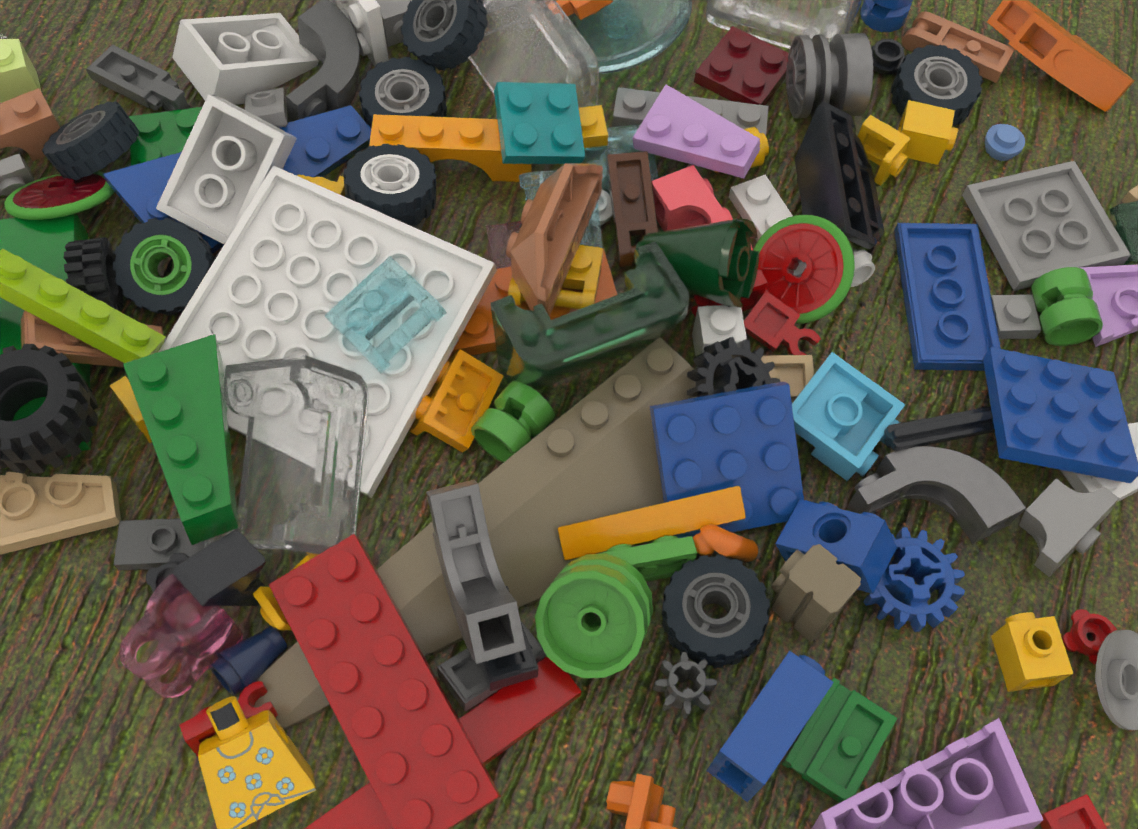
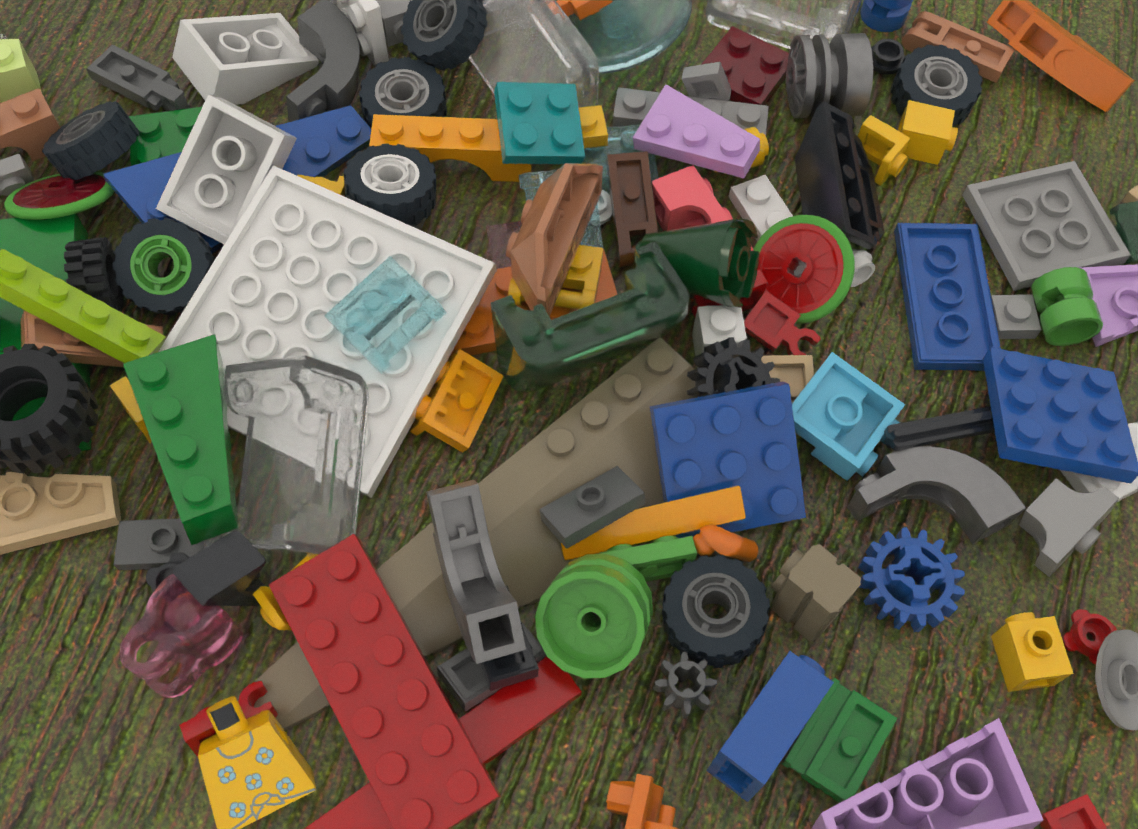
(247, 660): dark blue cone -> none
(269, 106): light grey plate -> none
(518, 417): bright green wheel -> none
(592, 506): none -> dark grey plate
(707, 81): none -> light grey plate
(853, 538): blue brick -> none
(1004, 142): medium blue plate -> none

